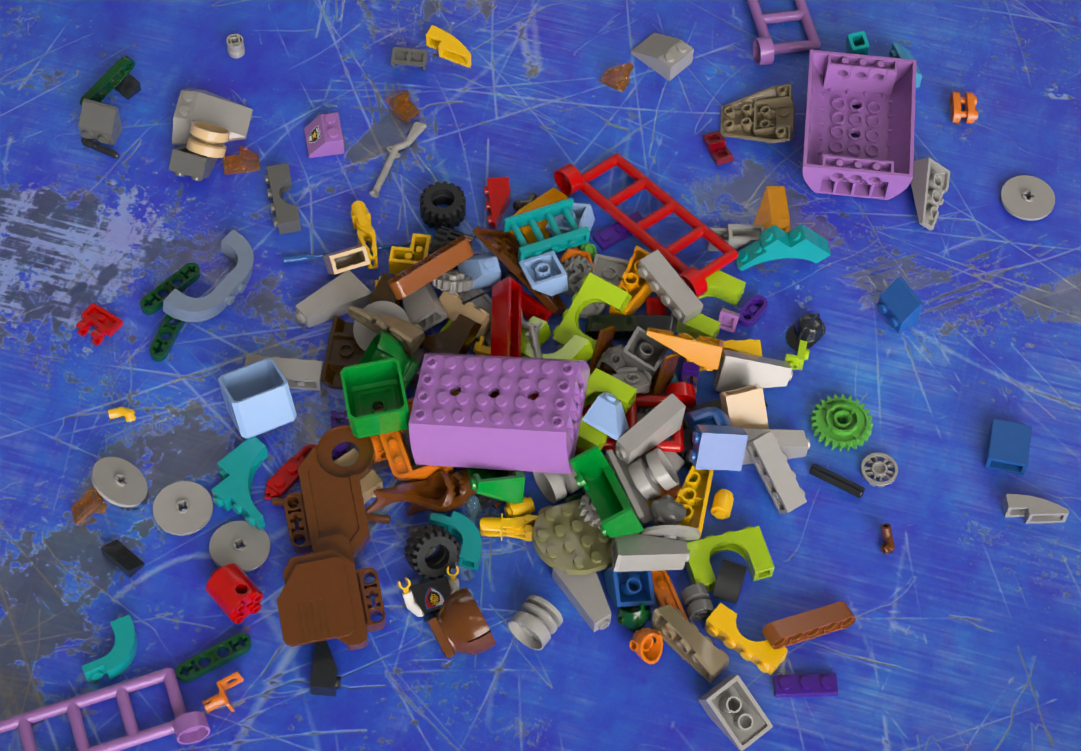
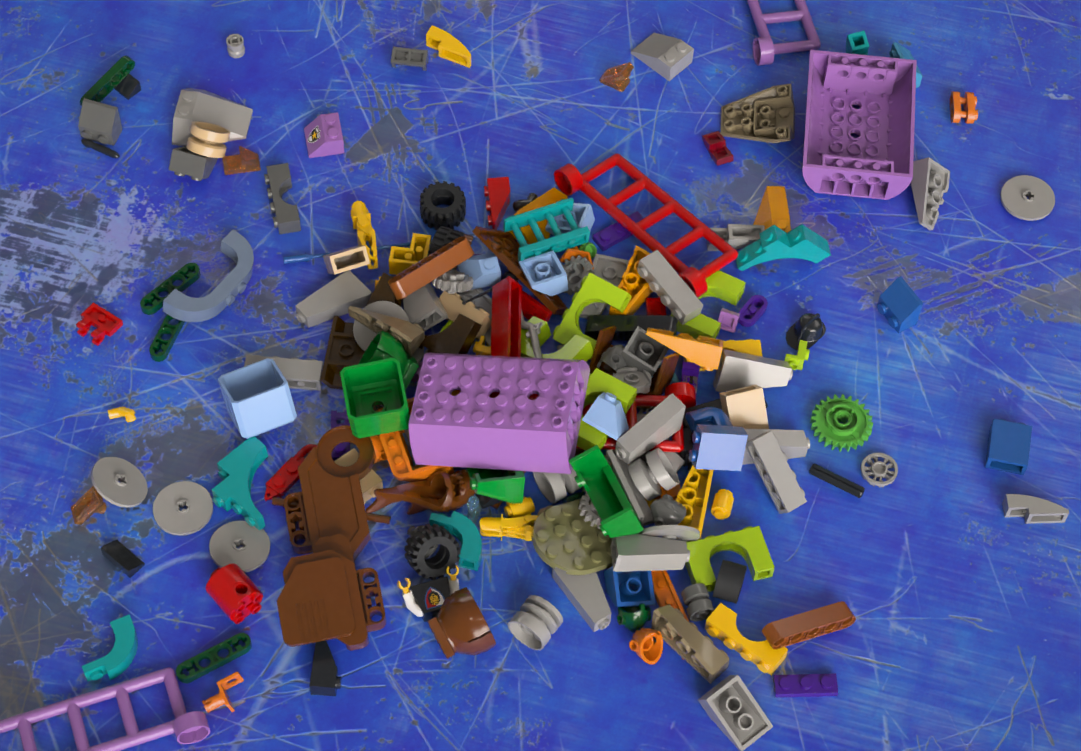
(402, 105): clear orange slope -> none
(416, 129): light grey piece -> none
(888, 546): reddish brown arm -> none

